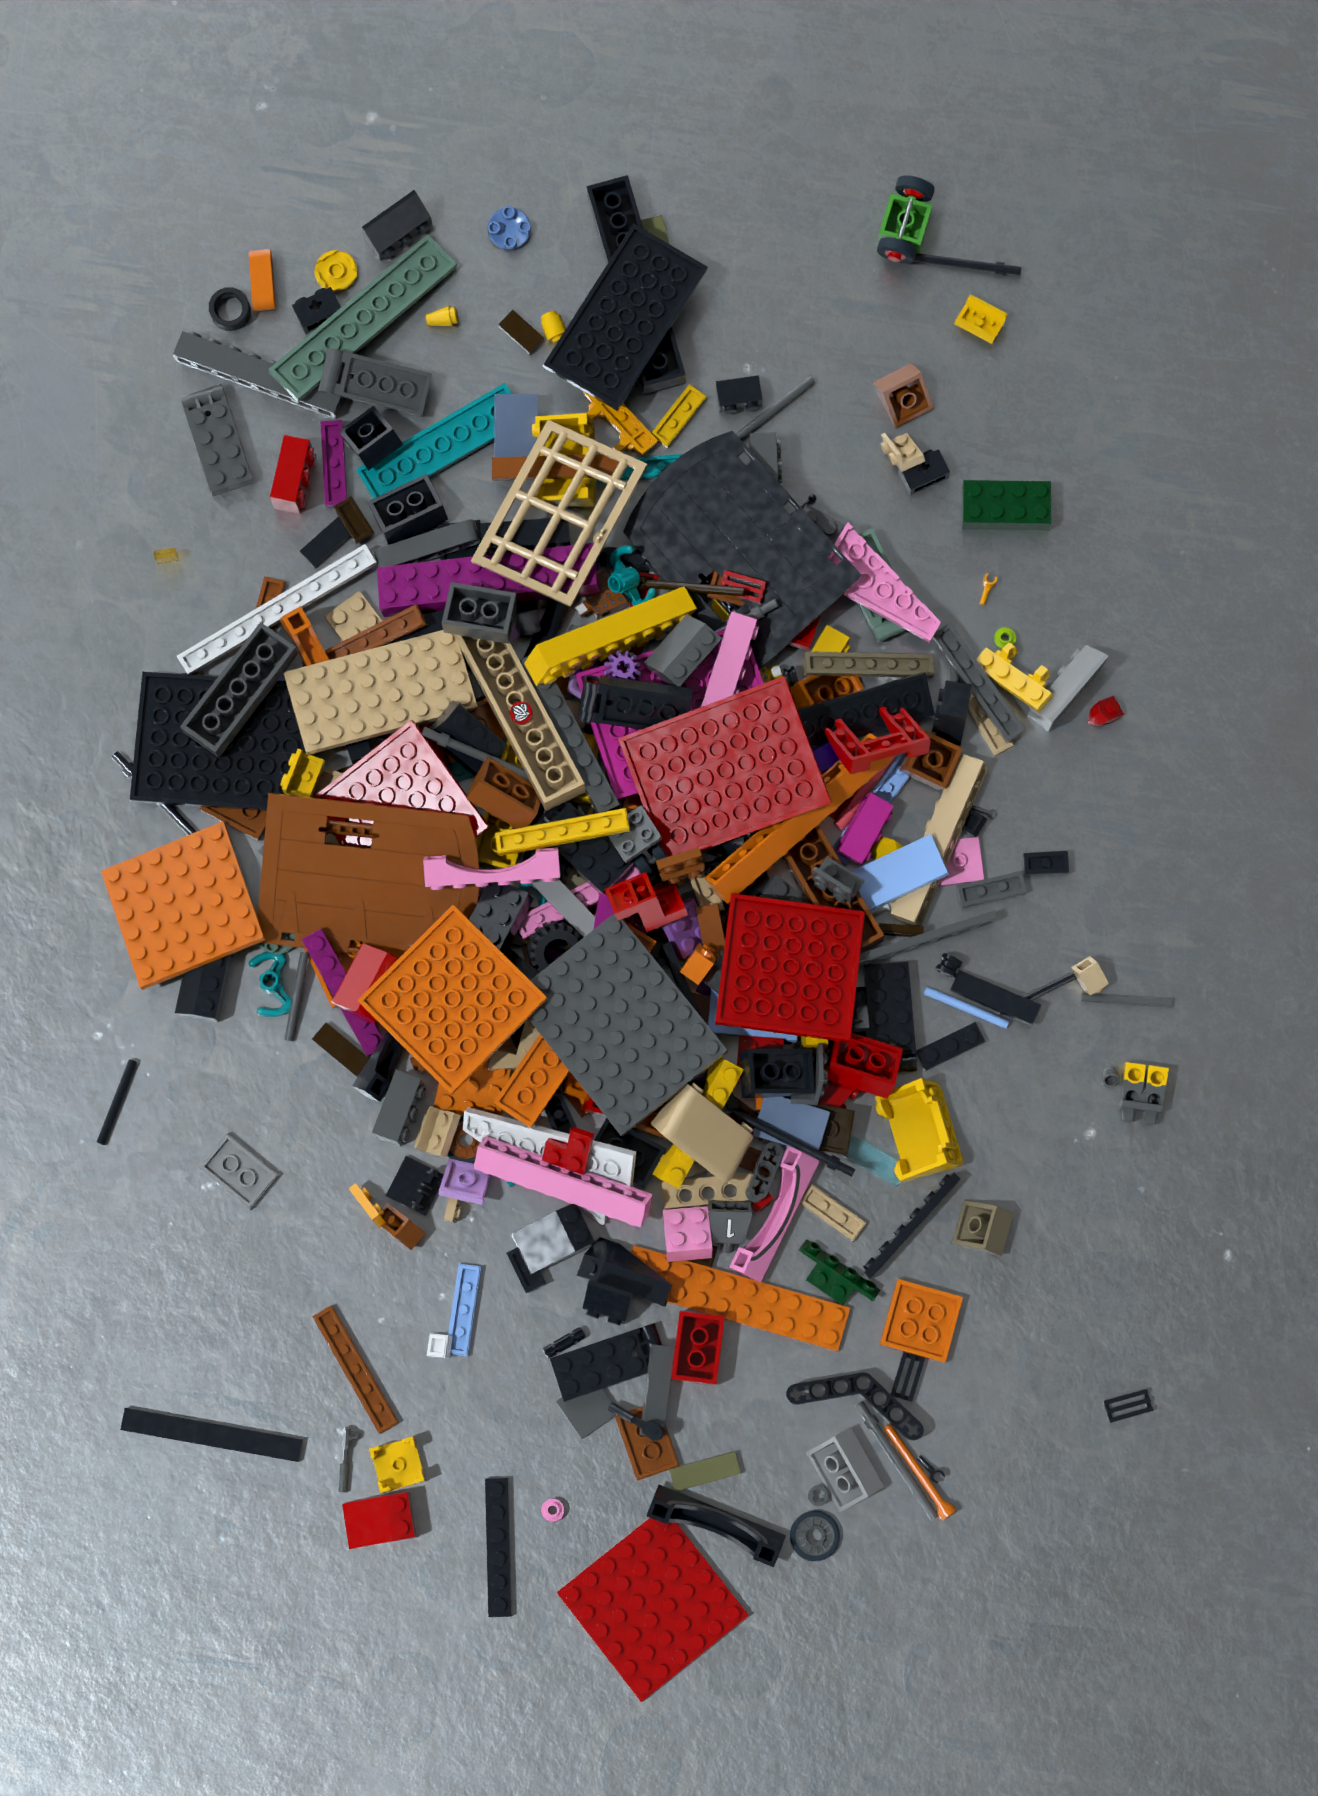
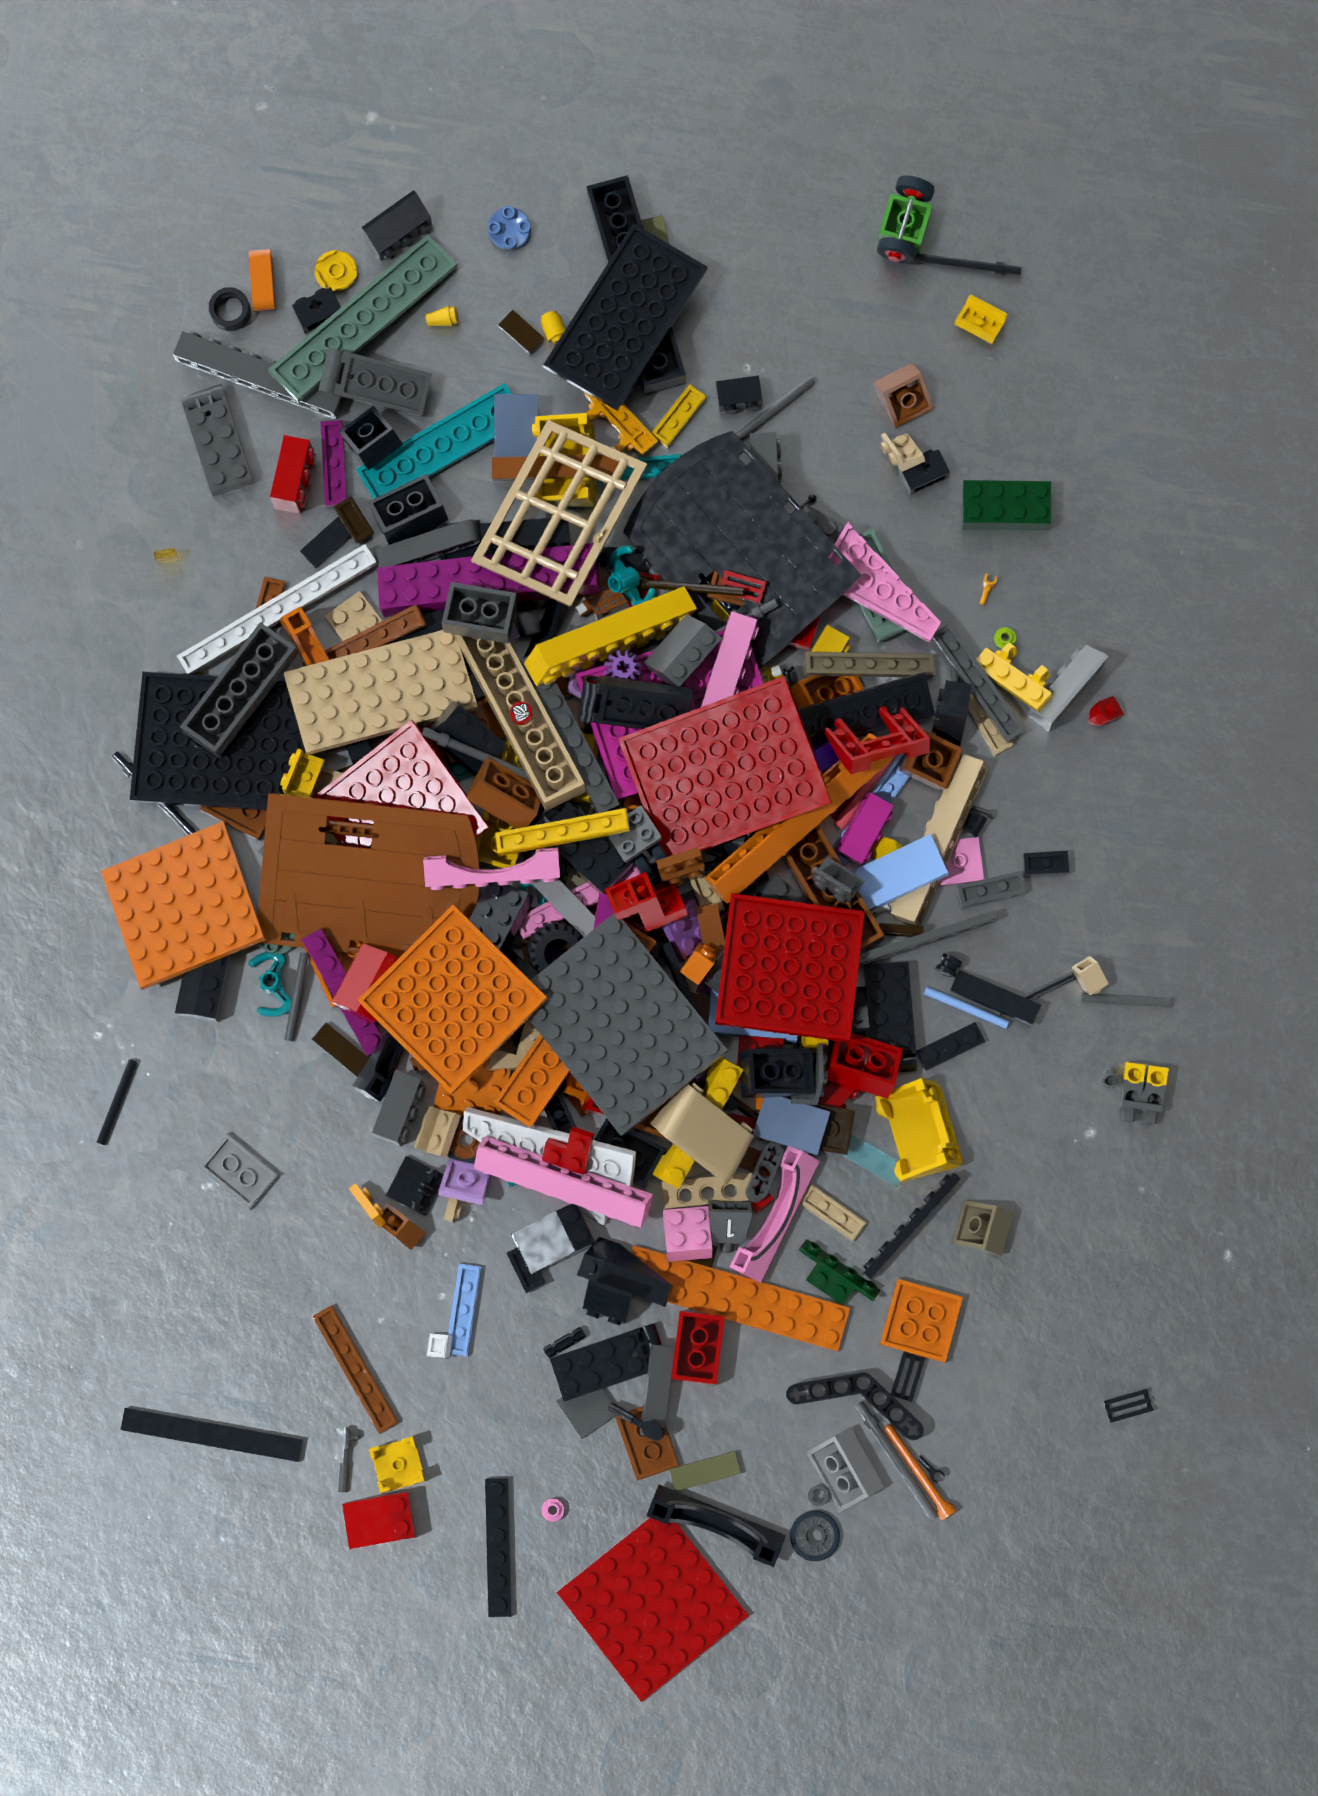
(832, 1161): black bar -> none

